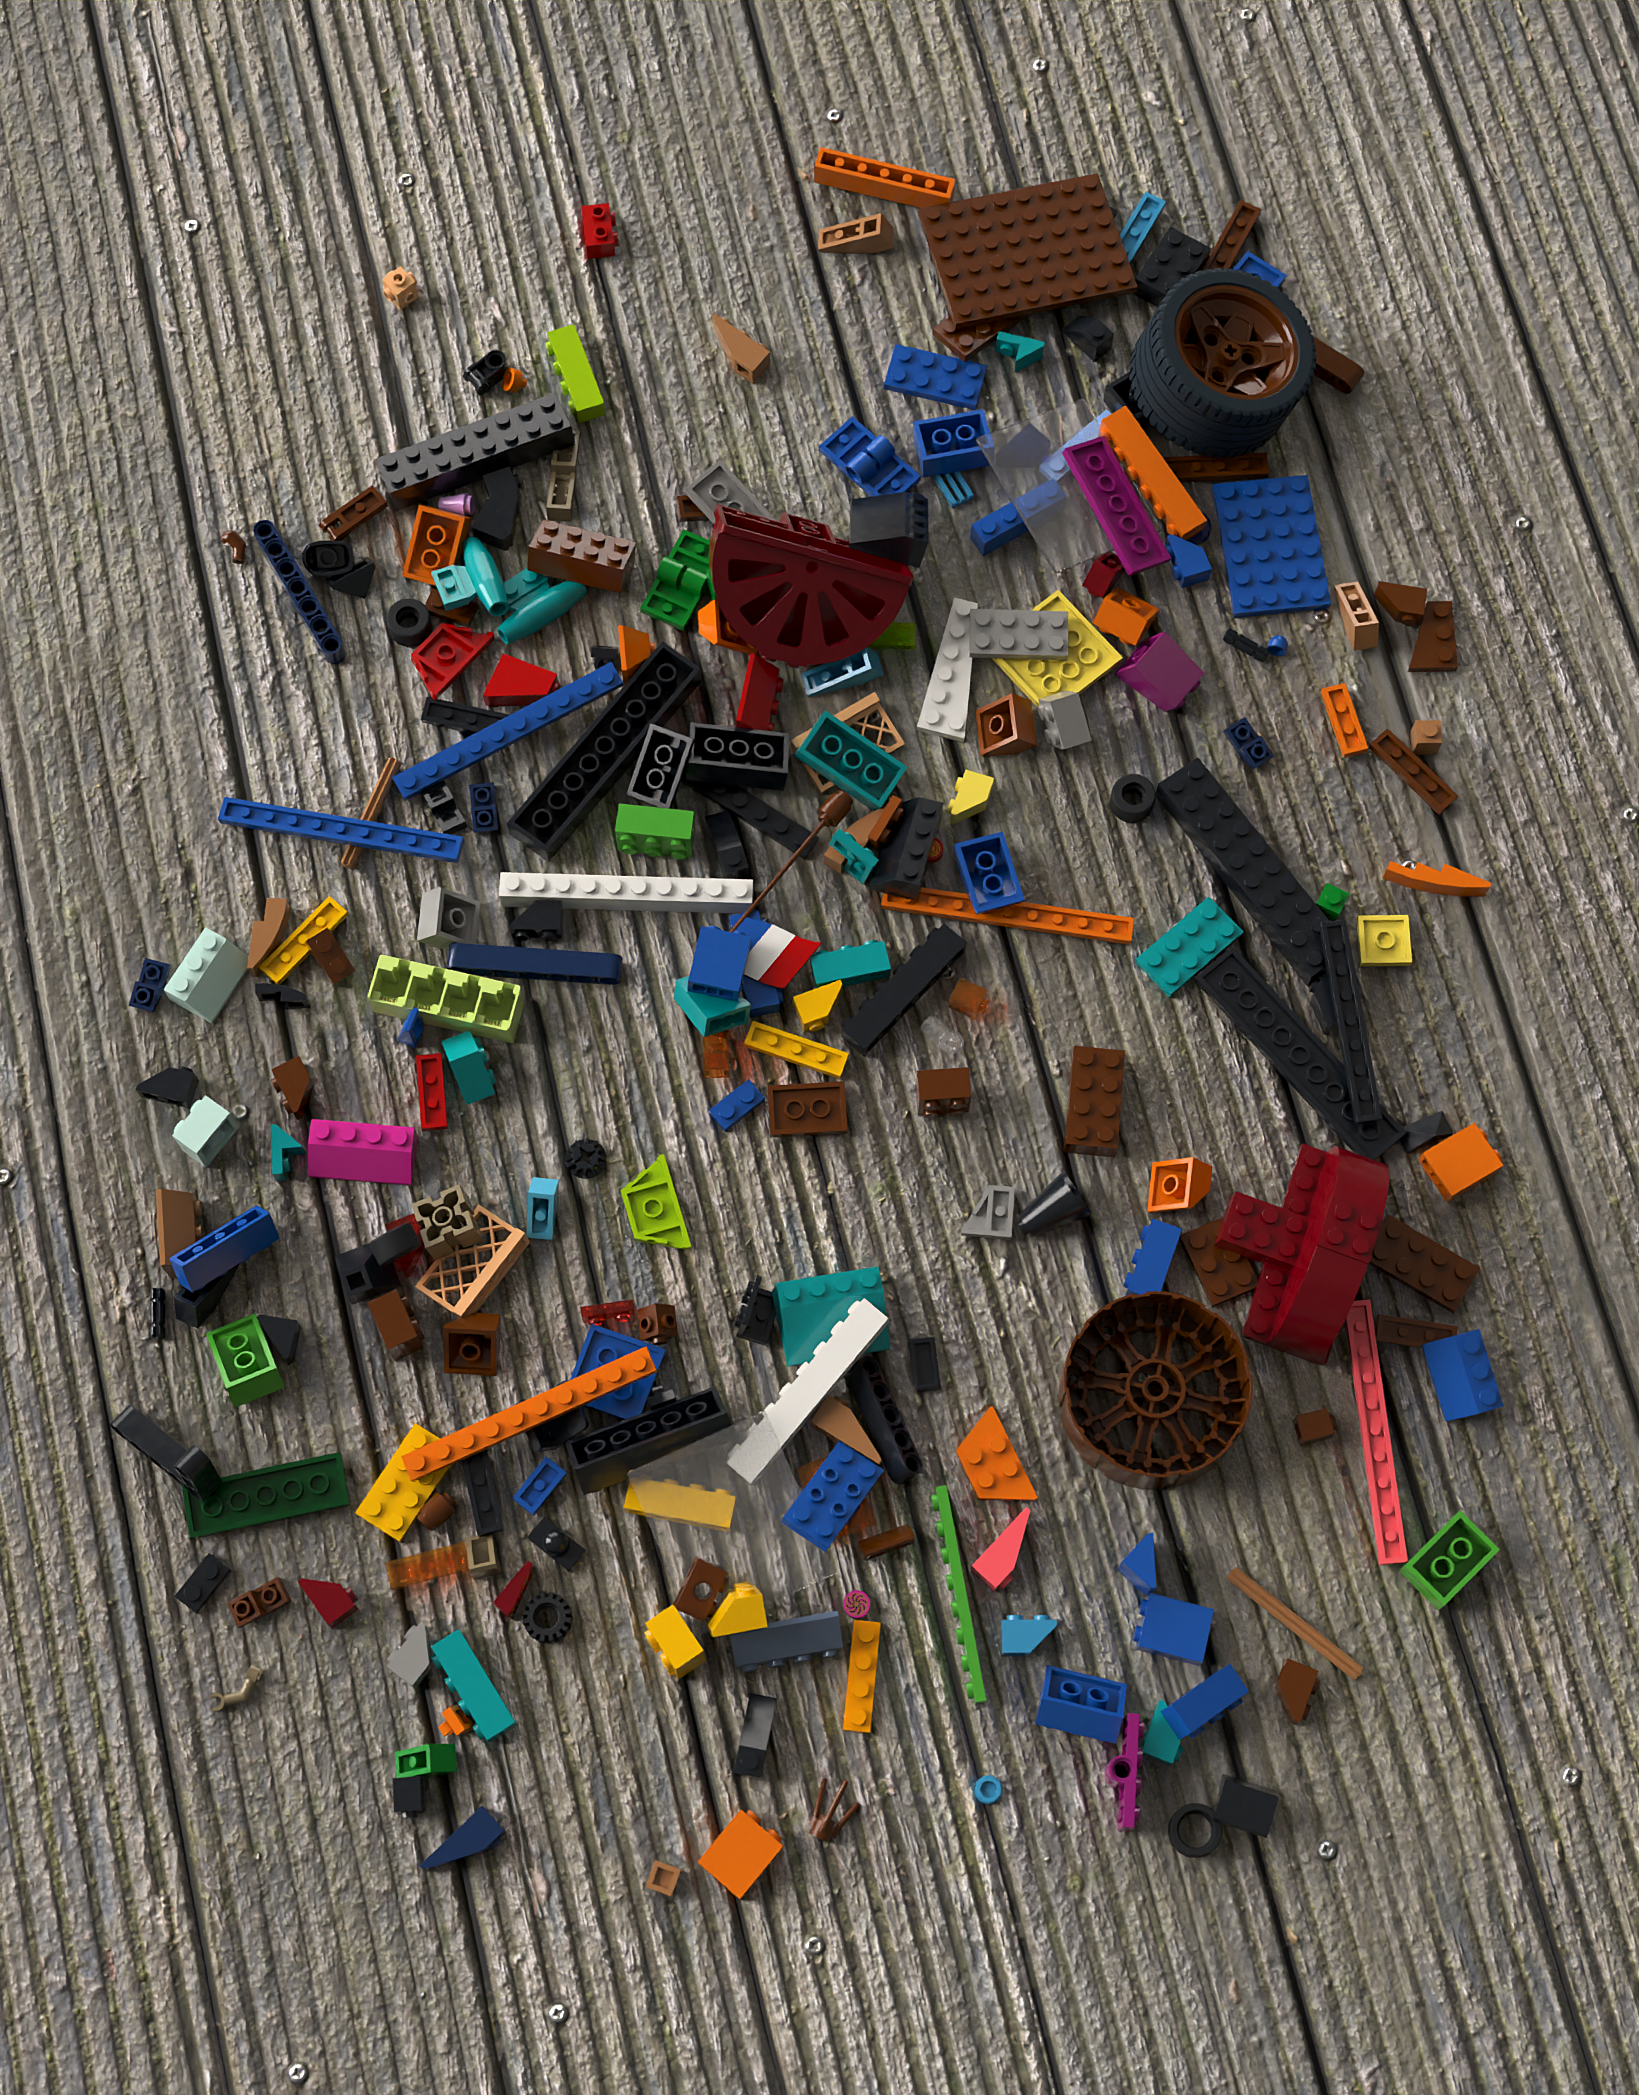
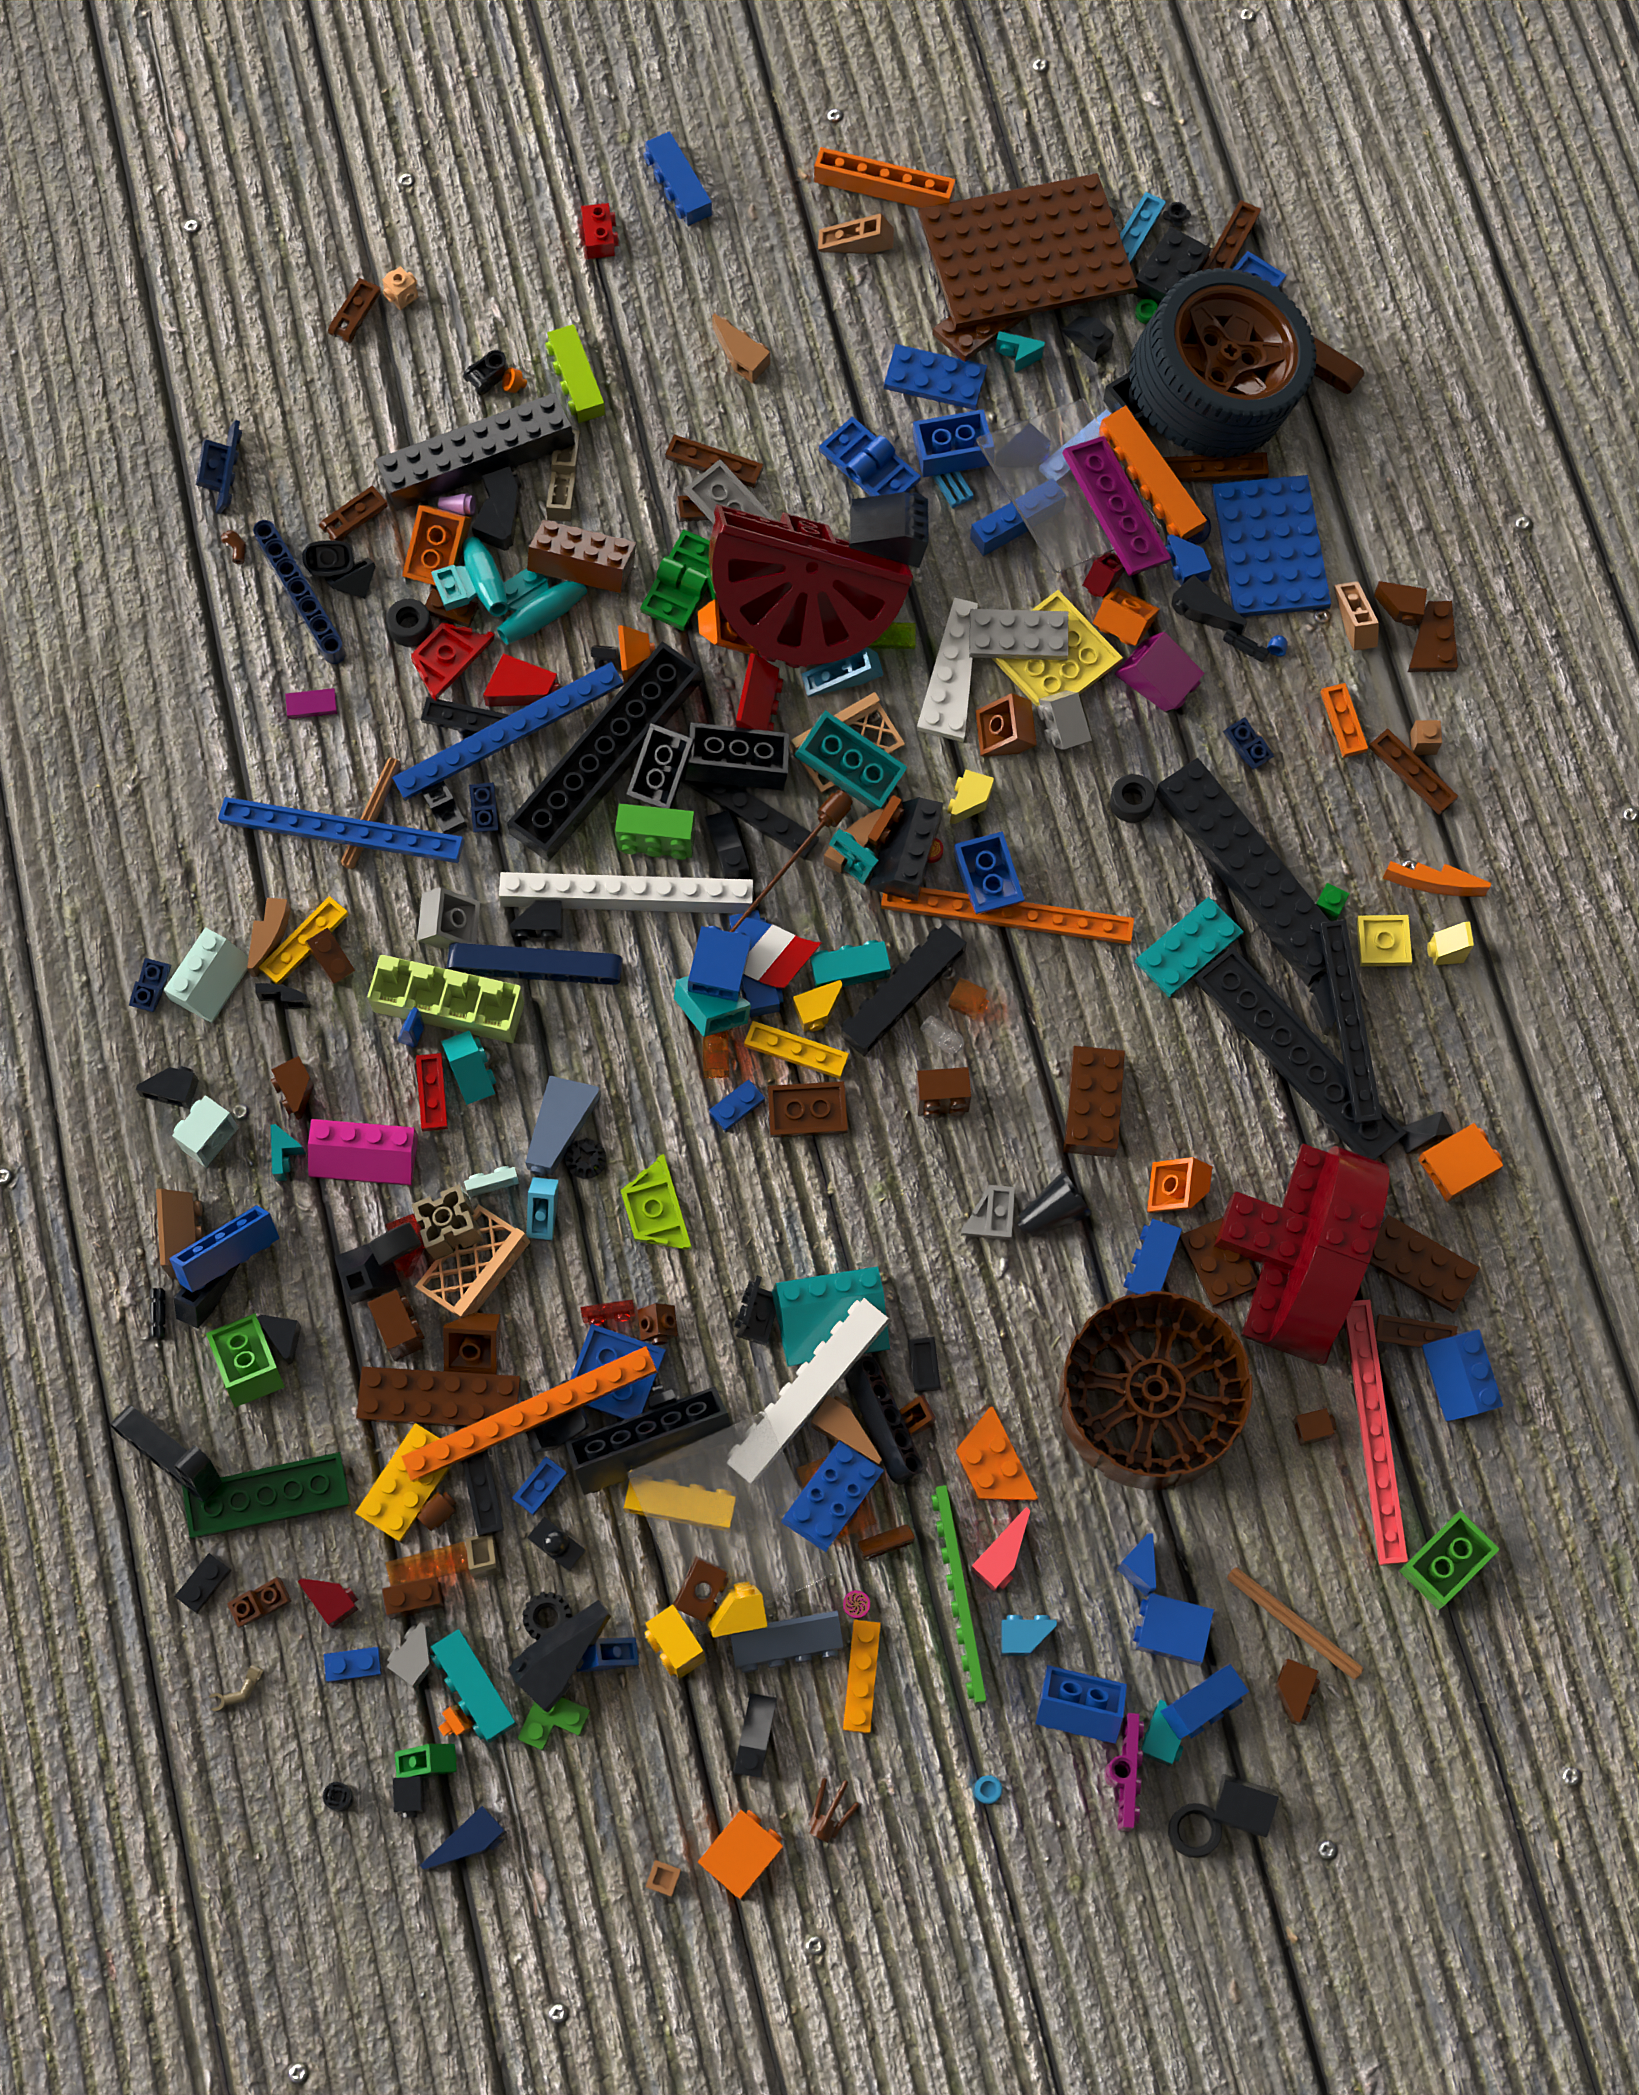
(217, 465): none -> dark blue bracket
(311, 703): none -> magenta tile
(340, 1800): none -> black wheel
(352, 1664): none -> blue plate
(354, 310): none -> reddish brown plate
(412, 1598): none -> reddish brown brick
(433, 1396): none -> reddish brown plate
(482, 1183): none -> light aqua plate
(512, 1594): dark red slope -> none
(540, 1724): none -> bright green plate
(550, 1661): none -> black wedge
(559, 1121): none -> sand blue slope
(610, 1654): none -> blue slope
(678, 178): none -> blue brick
(703, 457): none -> reddish brown plate
(918, 1415): none -> reddish brown slope
(1145, 310): none -> green tile
(1177, 208): none -> black plate
(1205, 607): none -> black slope
(1451, 944): none -> light yellow slope

